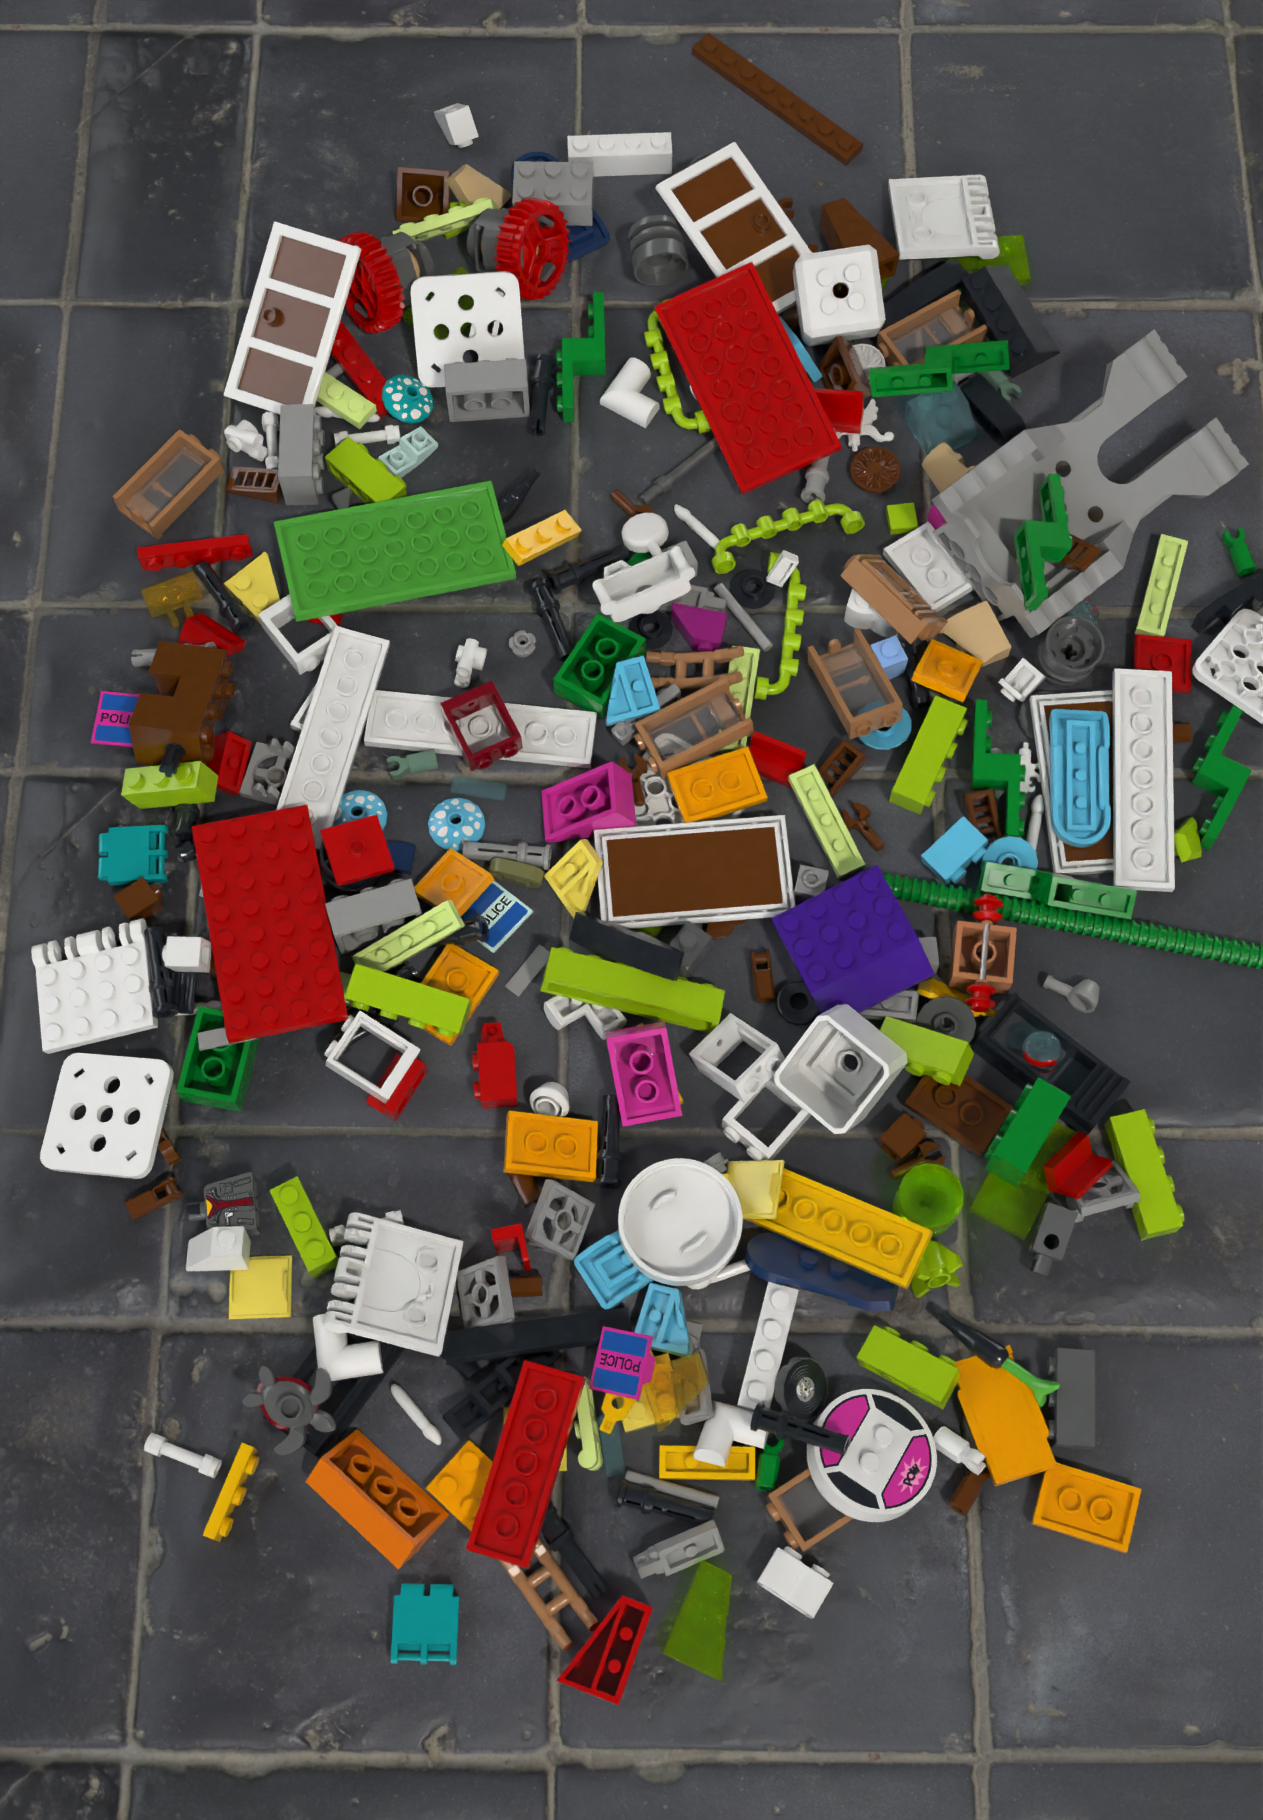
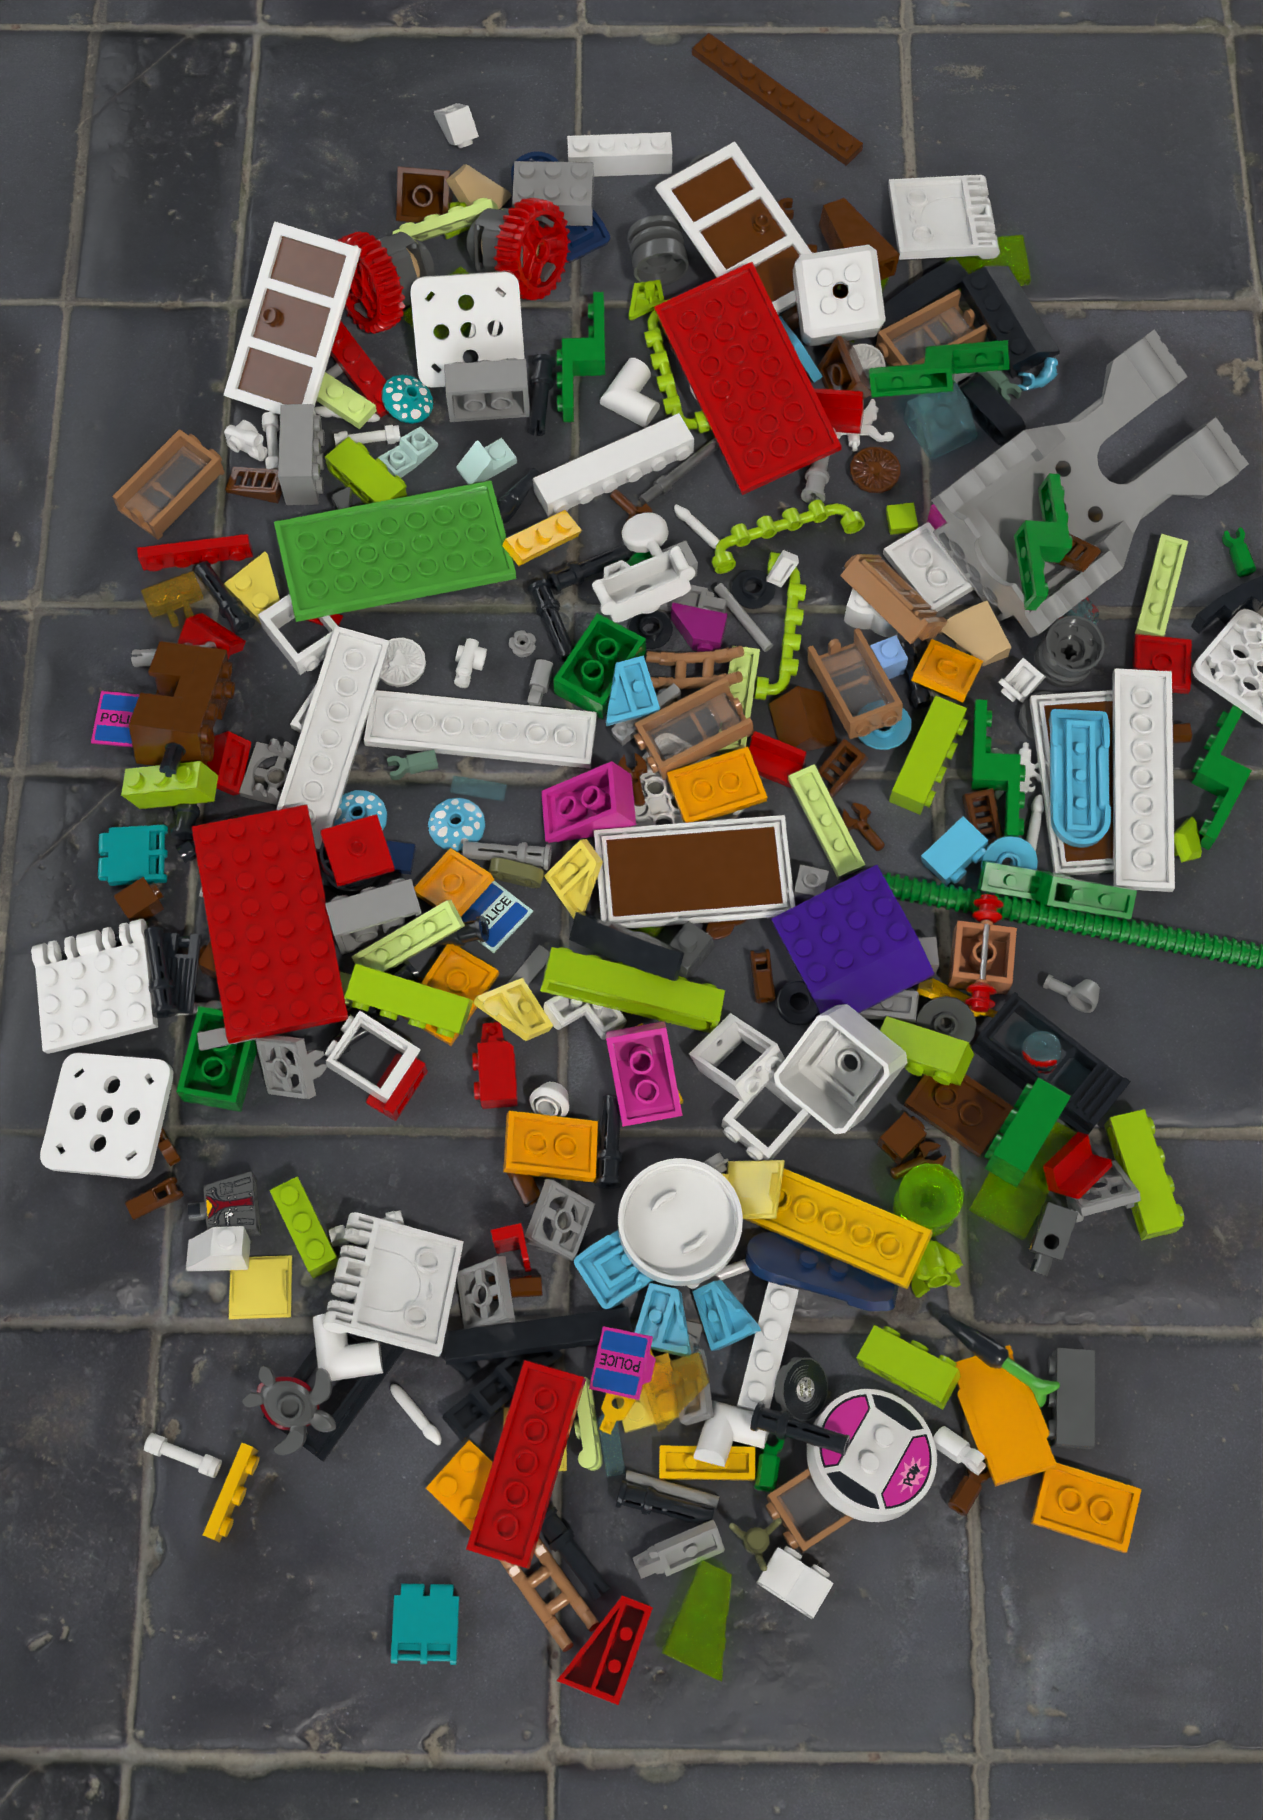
(187, 954): white brick -> none
(274, 1063): none -> light grey piece
(377, 1498): orange slope -> none
(403, 663): none -> white wheel
(471, 702): dark red window -> none
(484, 463): none -> light aqua slope
(515, 1009): none -> light yellow wing
(540, 681): none -> light grey bar
(614, 465): none -> white brick
(645, 297): none -> lime piece
(723, 1315): none -> medium azure wing
(756, 1540): none -> olive plant
(803, 719): none -> reddish brown slope
(944, 466): tan slope -> none
(1045, 376): none -> medium azure piece

